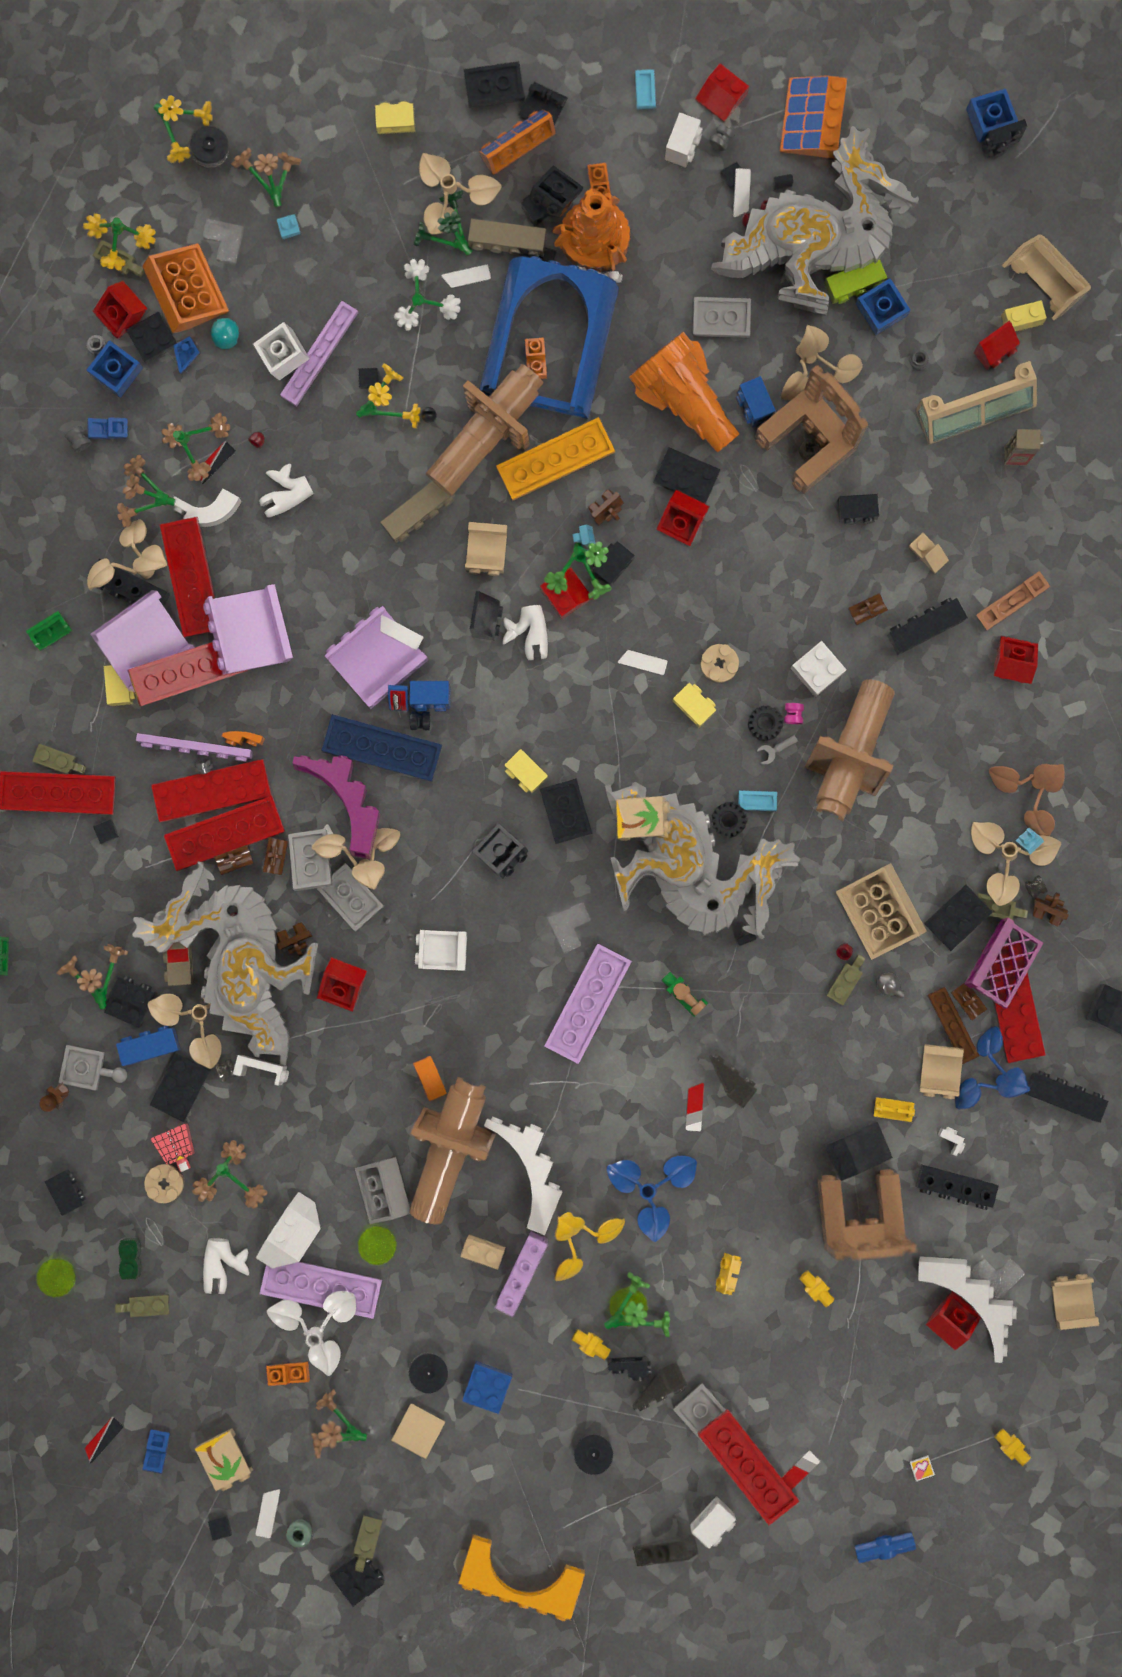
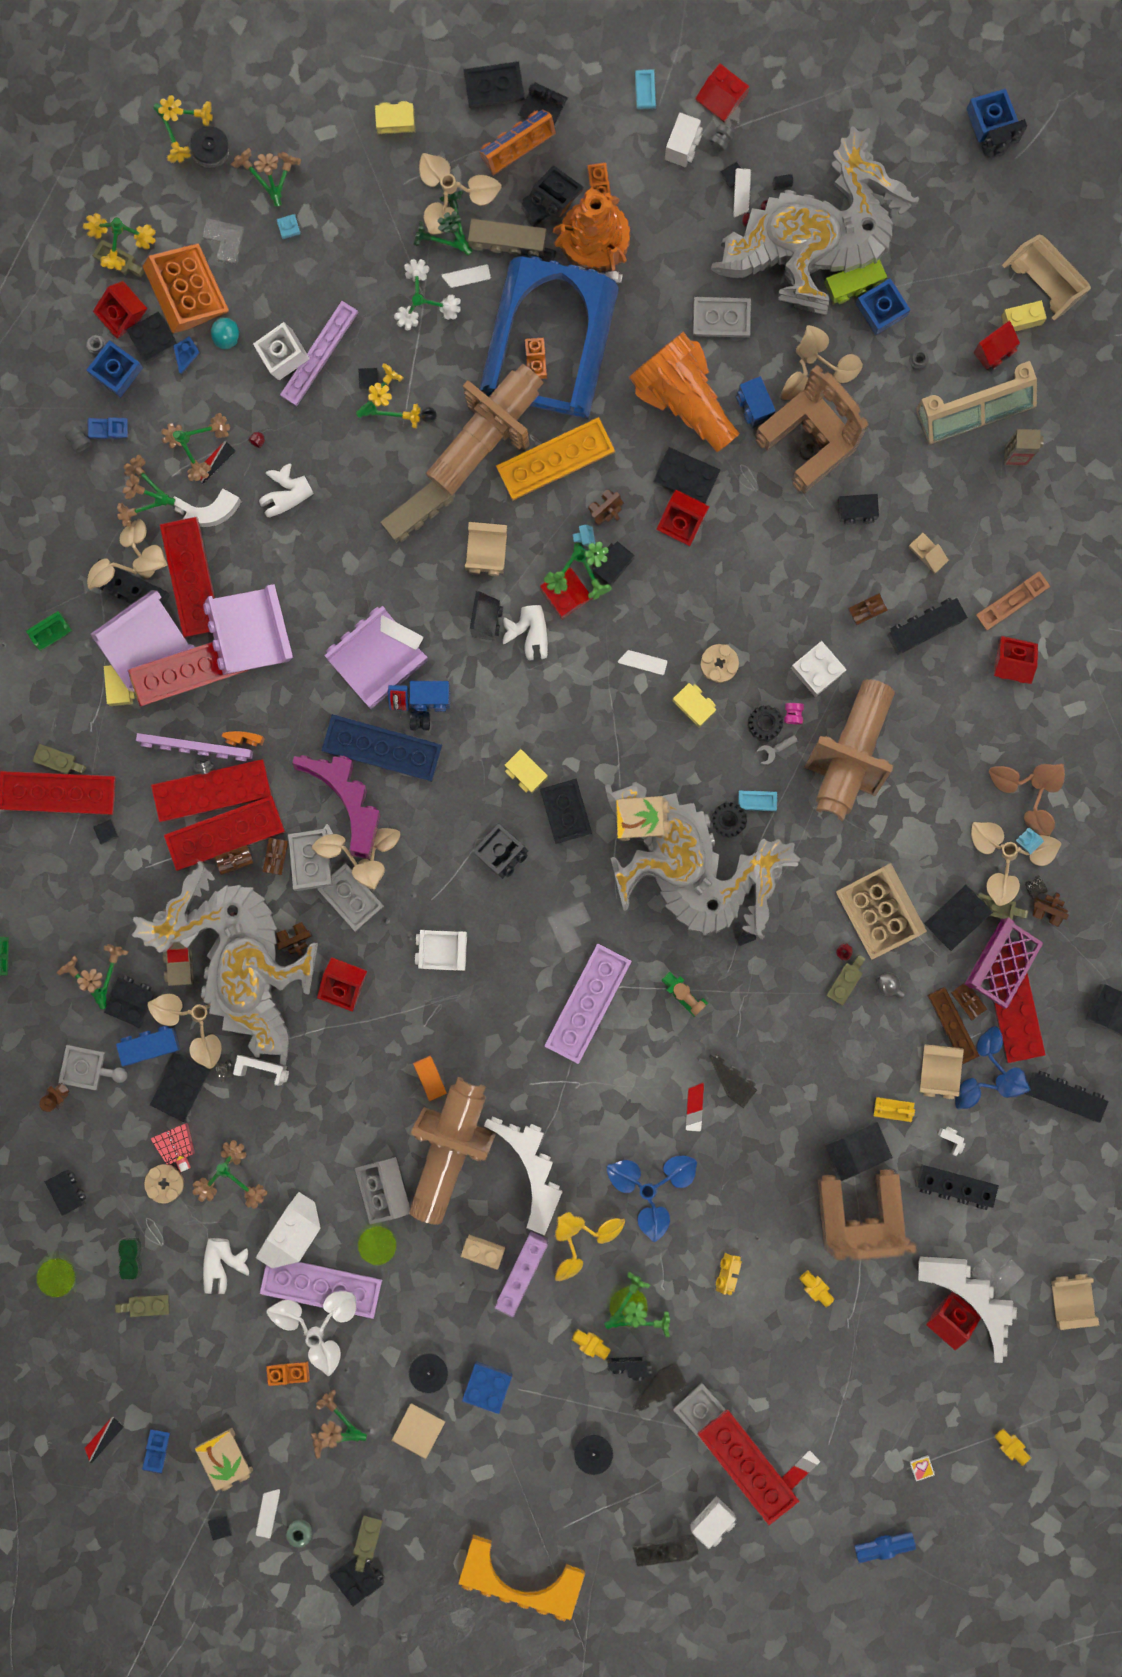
(813, 115): slope -> none

